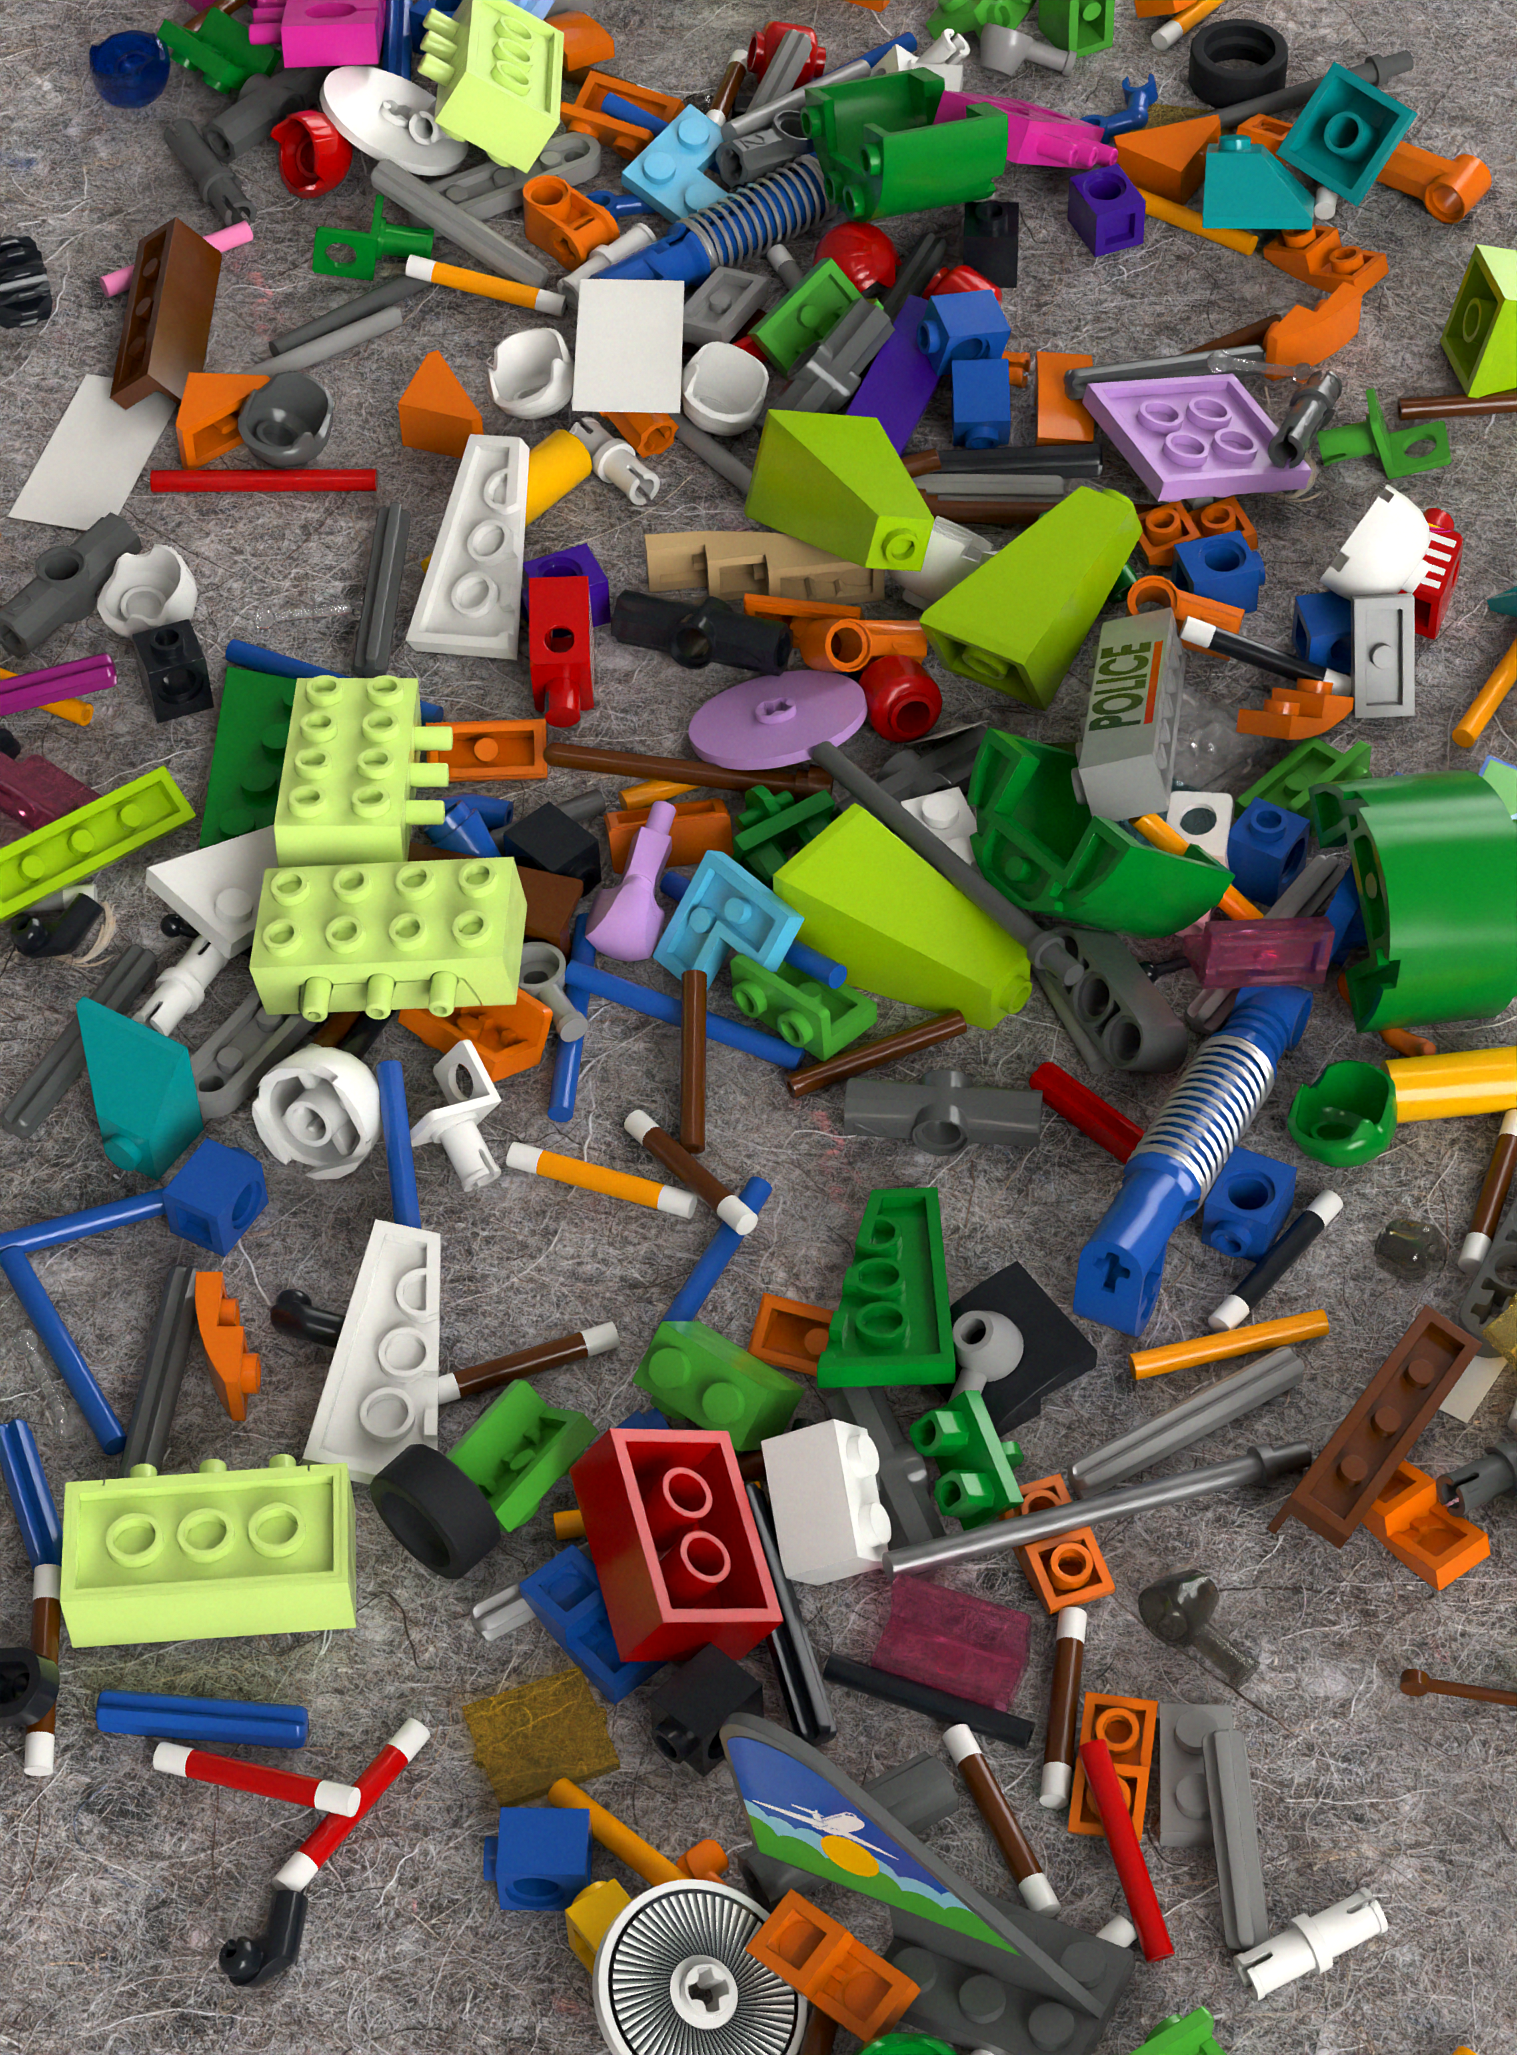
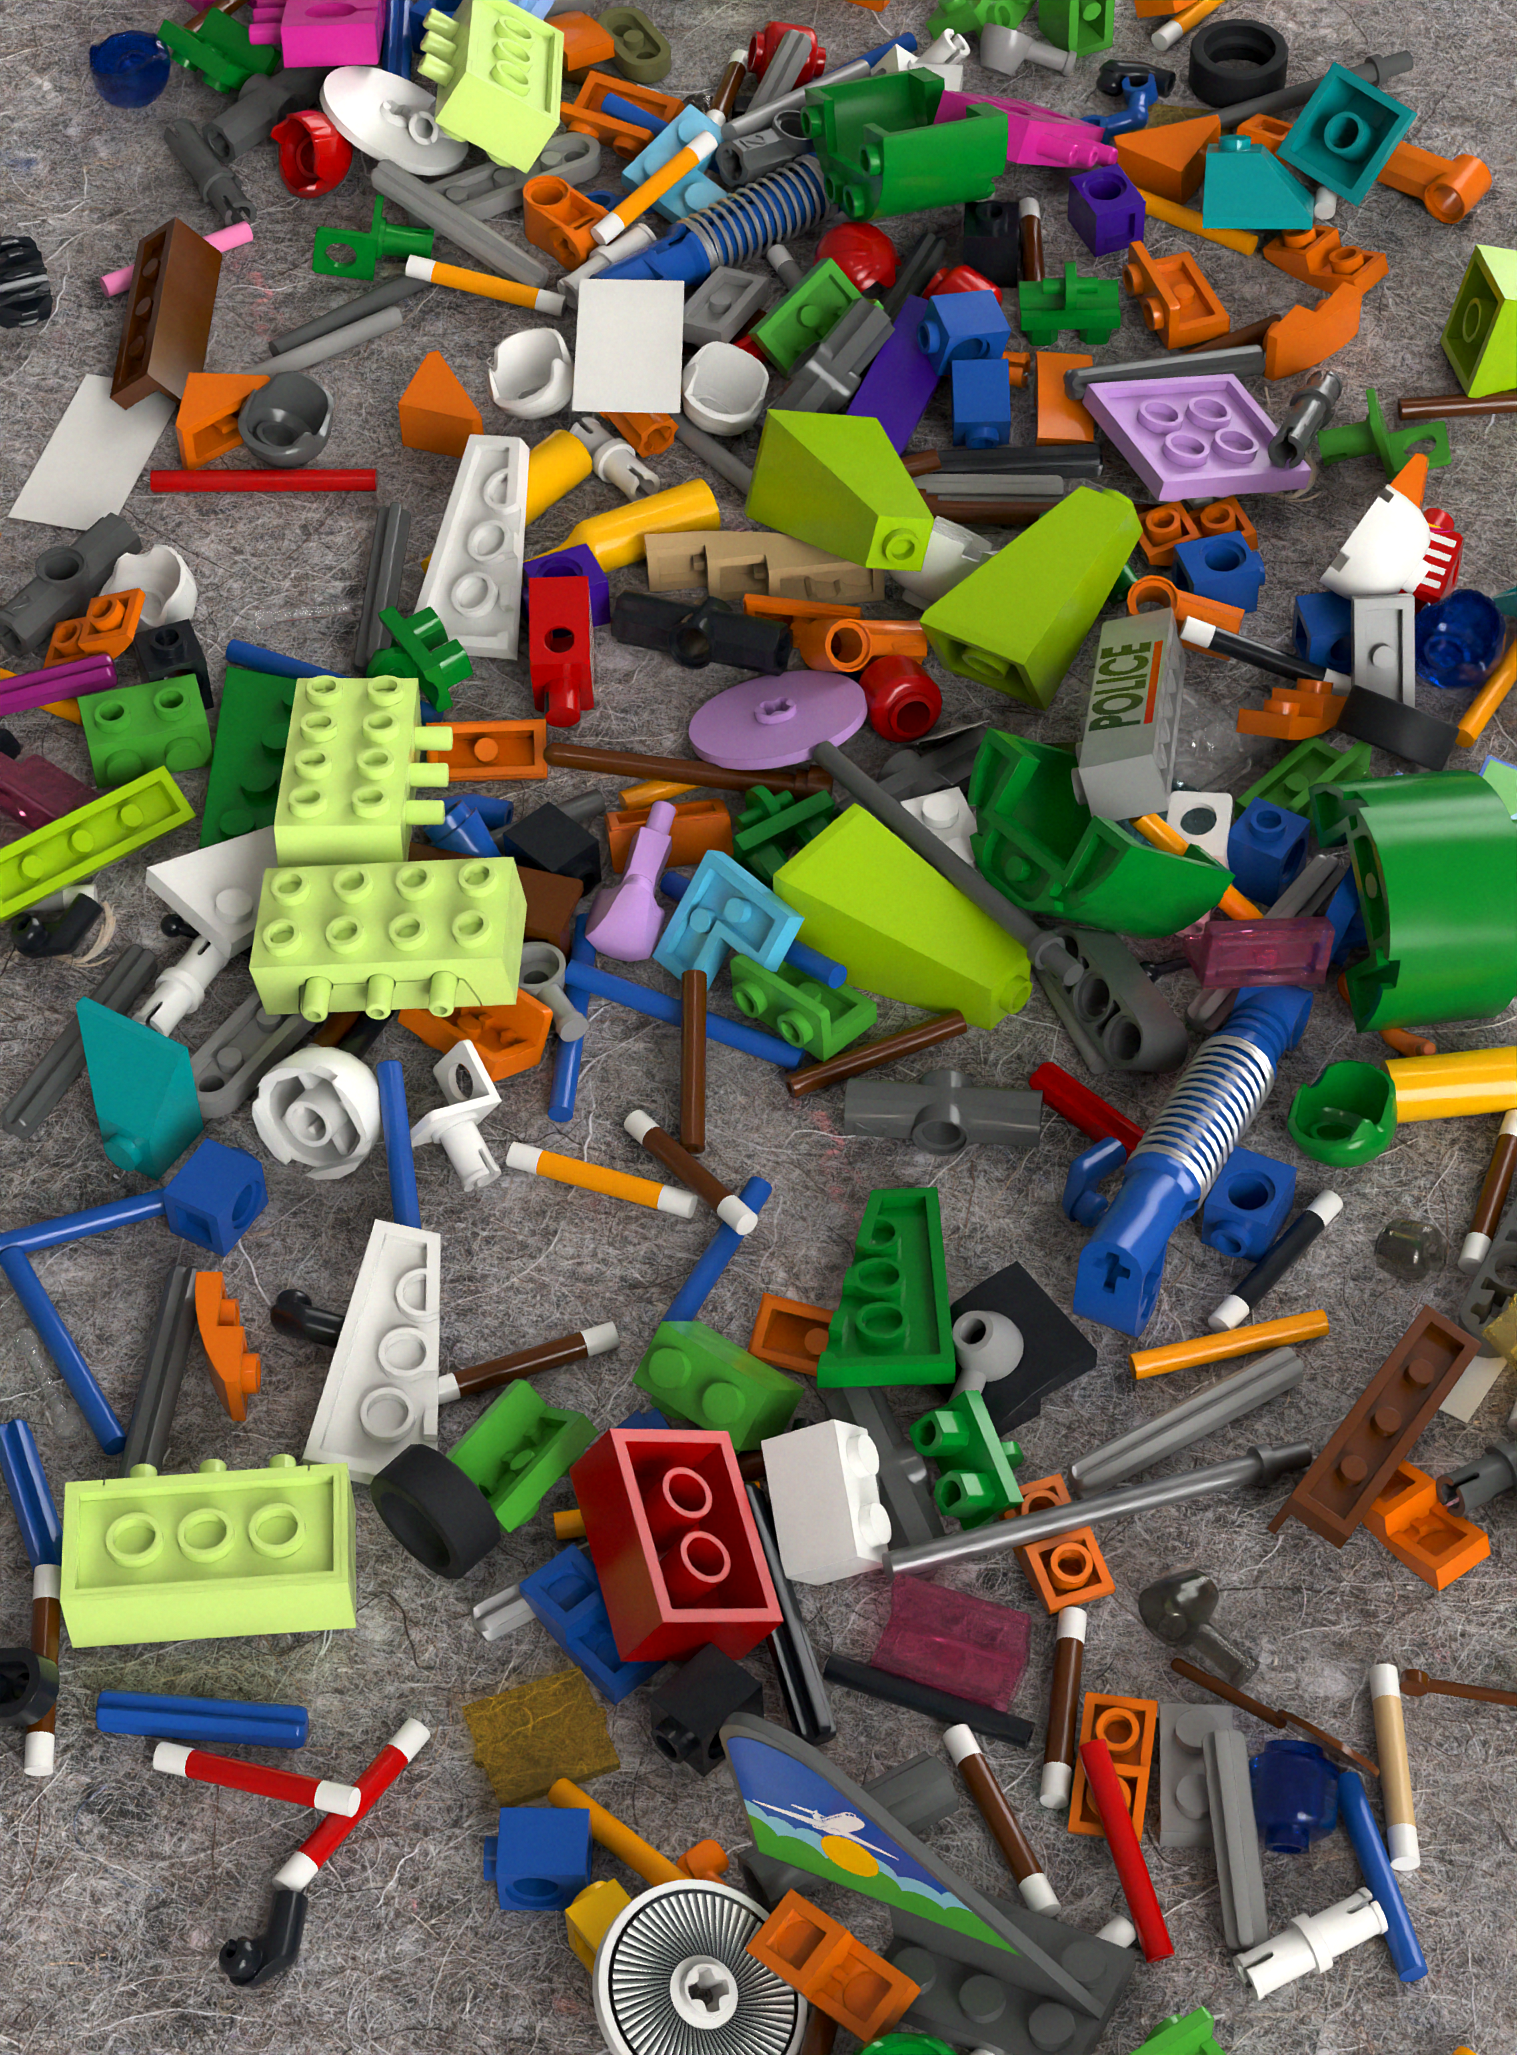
(105, 629): none -> orange slope
(146, 728): none -> bright green brick
(411, 655): none -> green hips
(618, 535): none -> yellow piece
(638, 45): none -> olive plate
(654, 188): none -> light orange bar
(1031, 240): none -> reddish brown bar
(1069, 304): none -> green hips
(1084, 1175): none -> blue arm
(1116, 70): none -> black arm
(1174, 297): none -> orange bracket
(1221, 361): clear hinge -> none
(1278, 1719): none -> reddish brown piece
(1293, 1795): none -> clear blue head
(1380, 1878): none -> blue bar
(1394, 1767): none -> tan bar
(1397, 728): none -> black tyre
(1412, 479): none -> orange slope
(1459, 640): none -> clear blue hair

